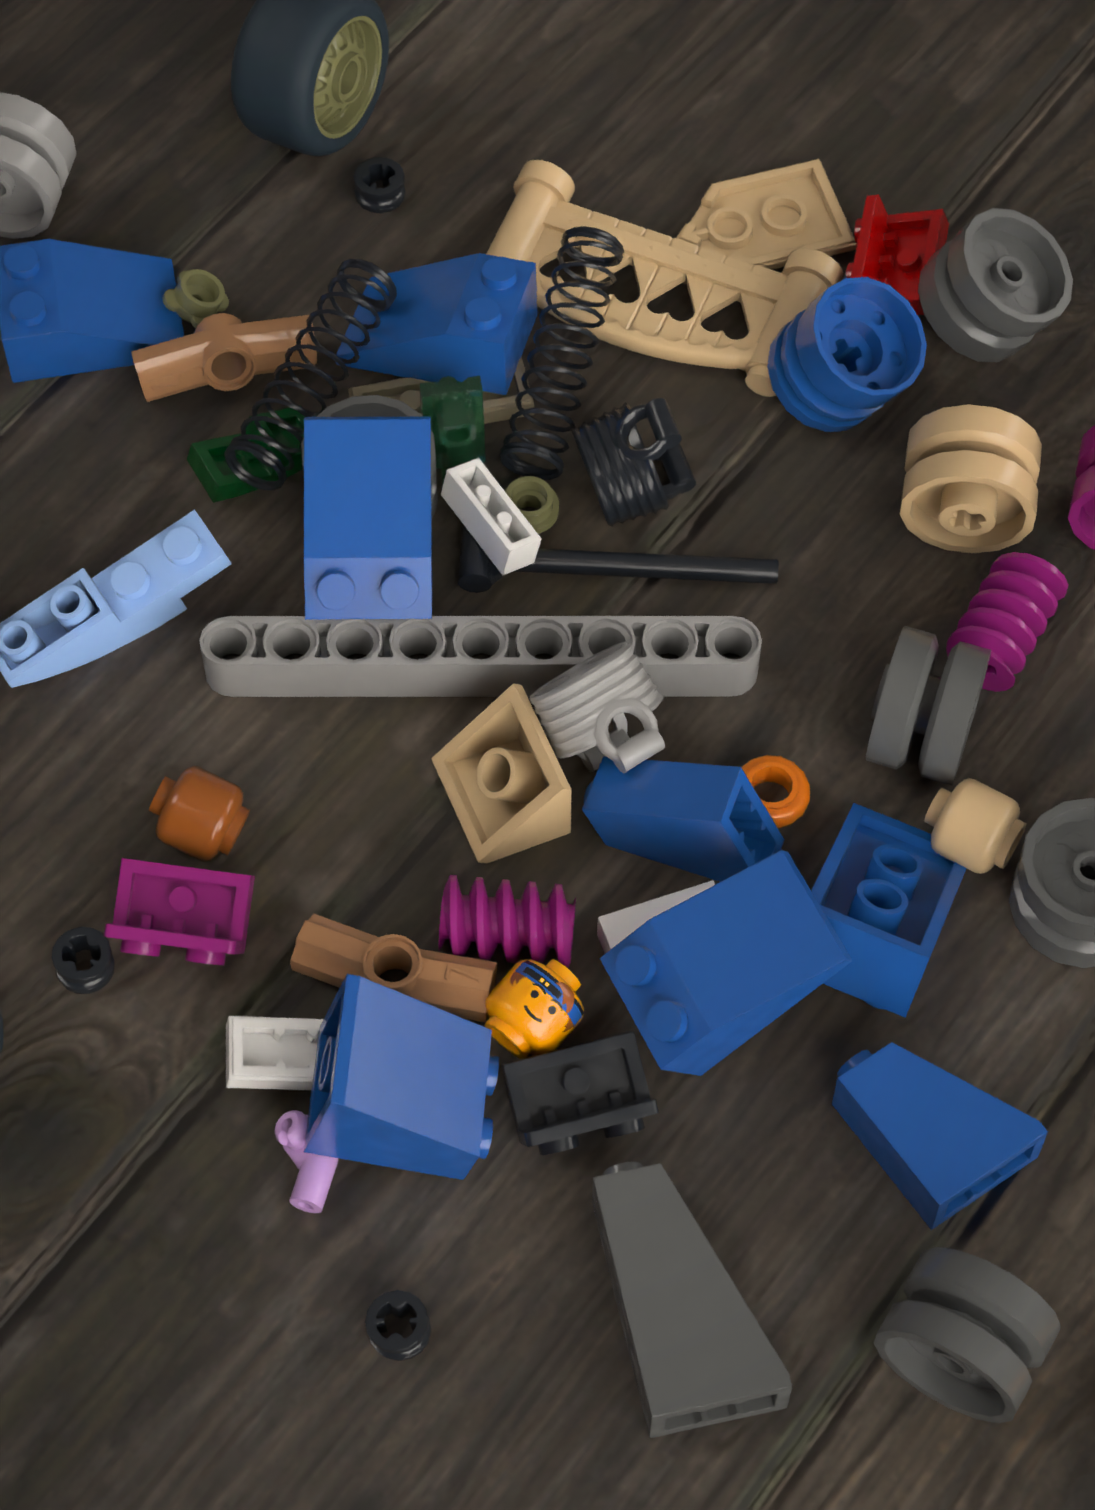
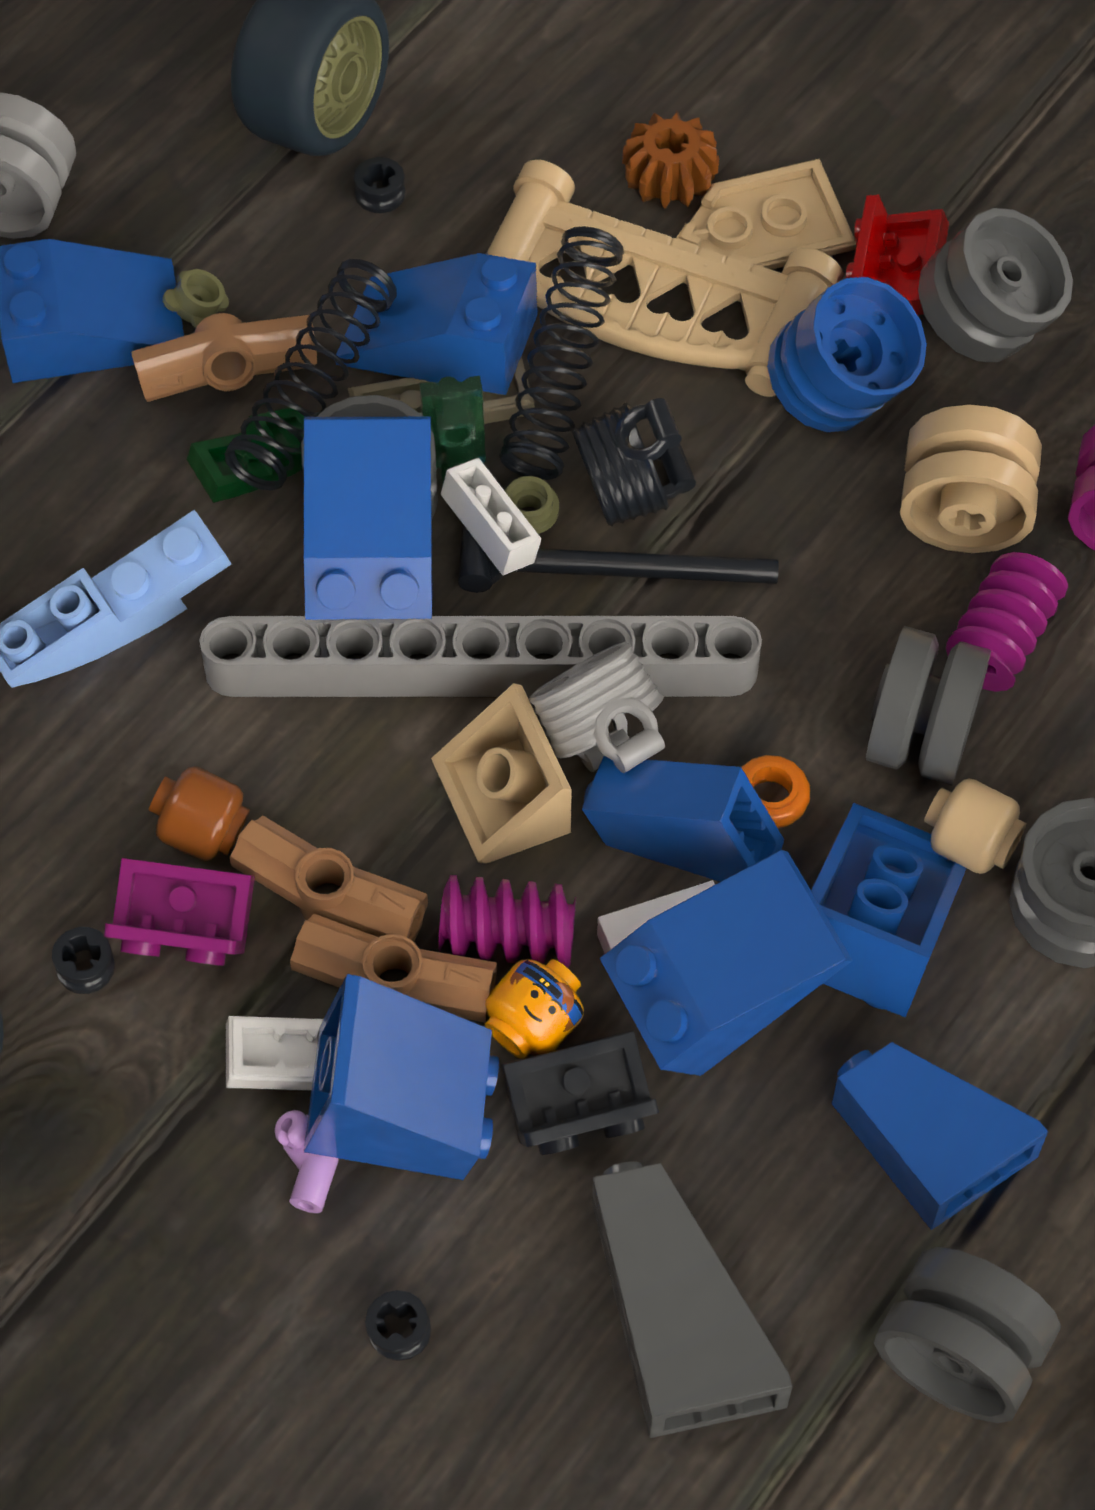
(296, 868): none -> medium nougat piece
(670, 159): none -> dark orange gear

